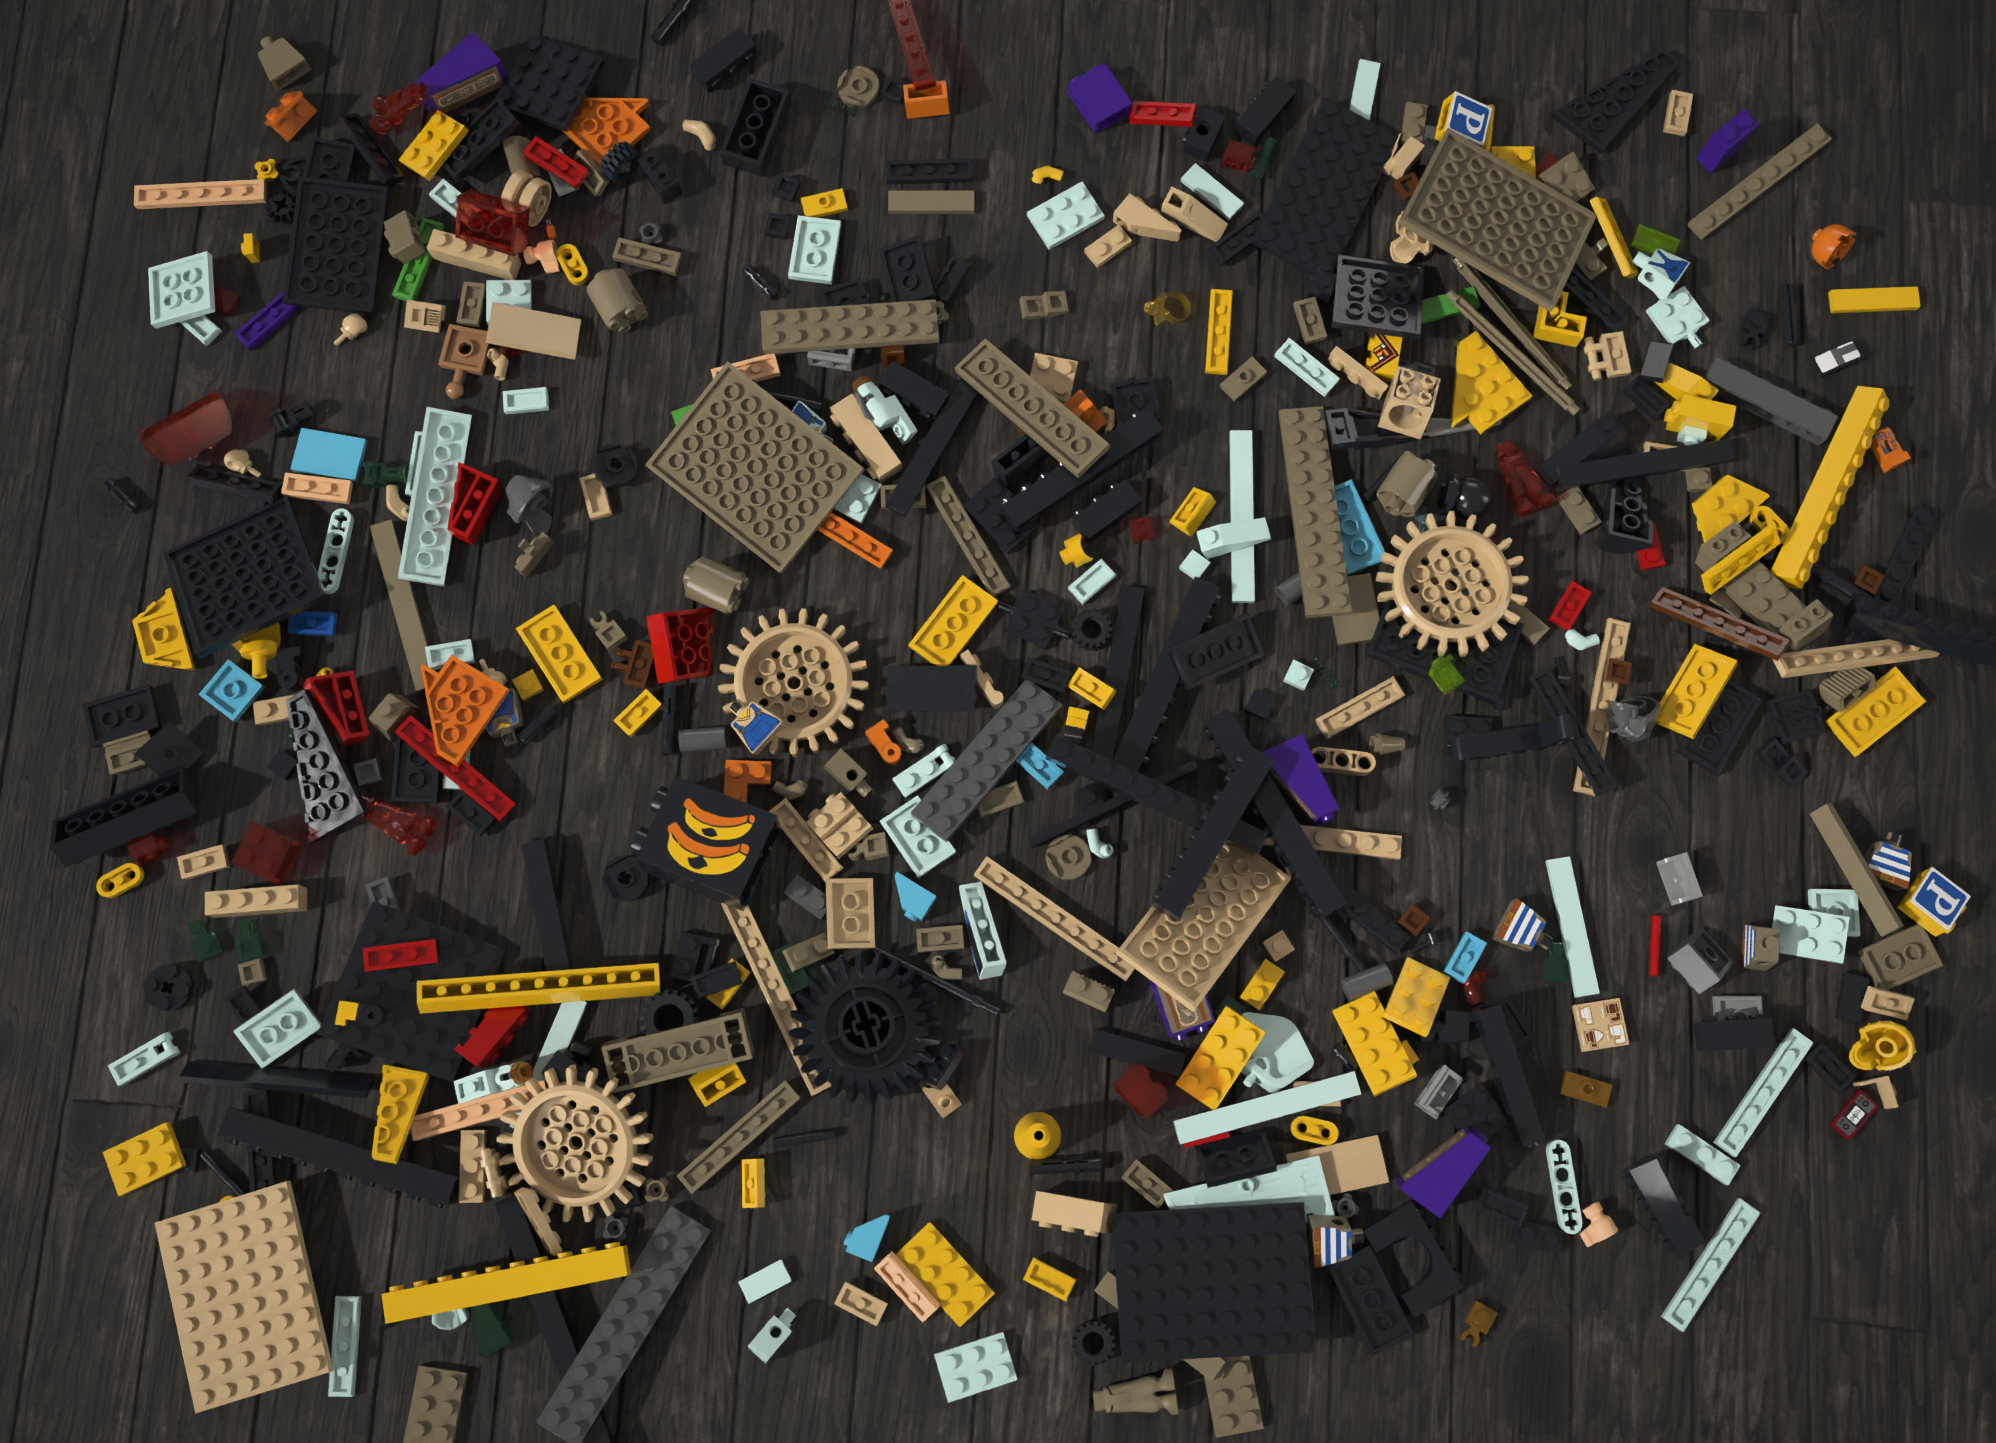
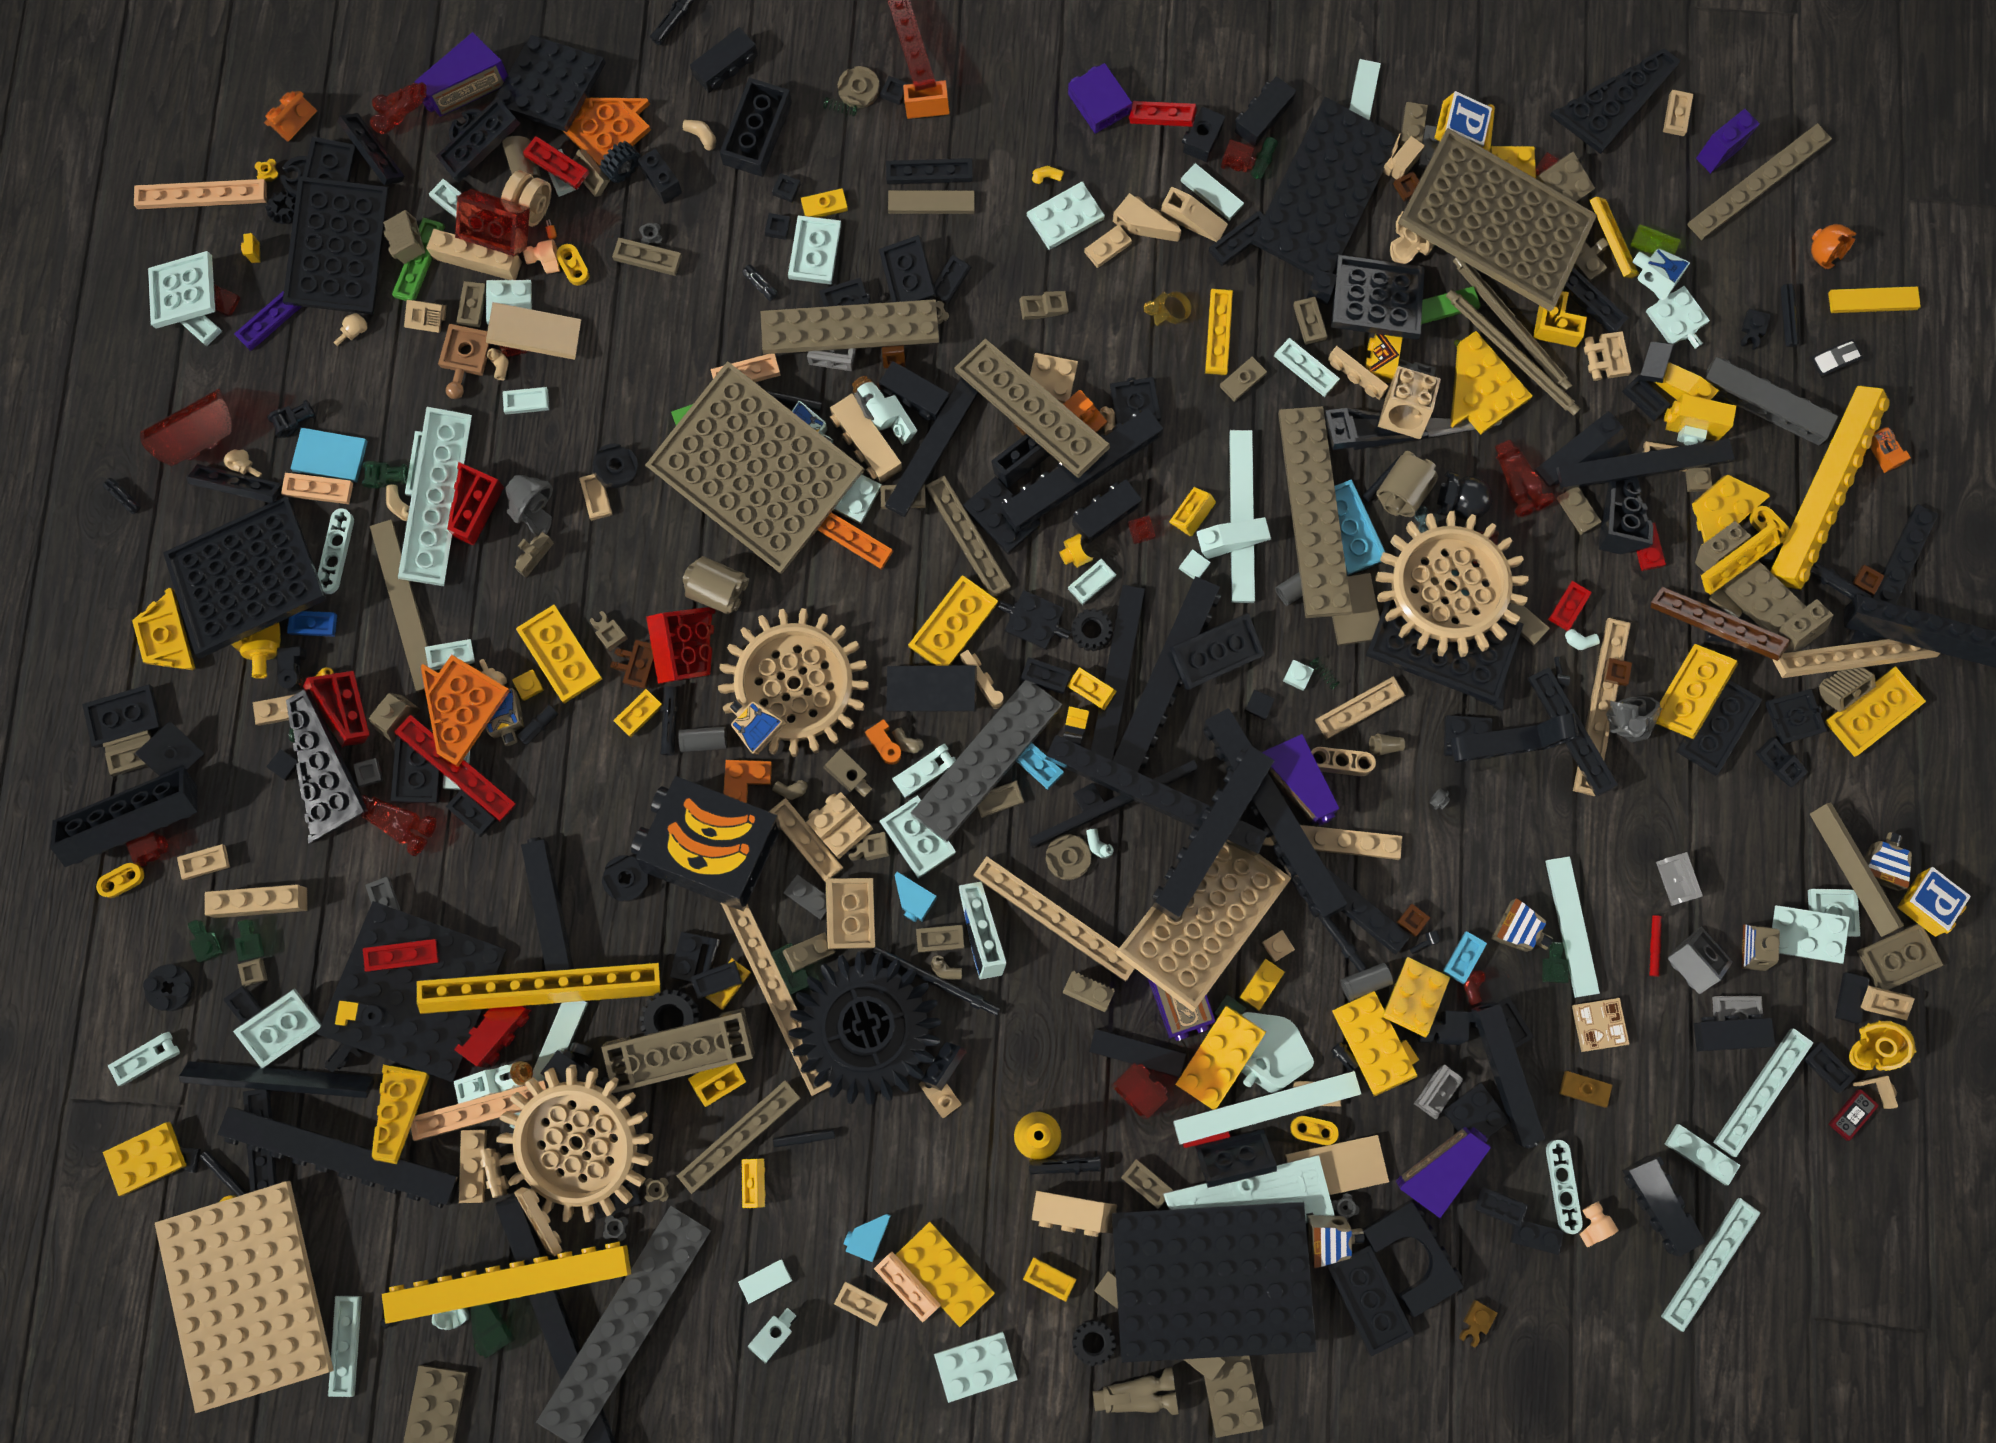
(232, 690): medium azure plate -> none
(266, 853): clear red brick -> none
(282, 62): dark tan torso -> none
(433, 145): yellow plate -> none
(616, 299): dark tan cylinder -> none
(1445, 674): clear neon green bracket -> none

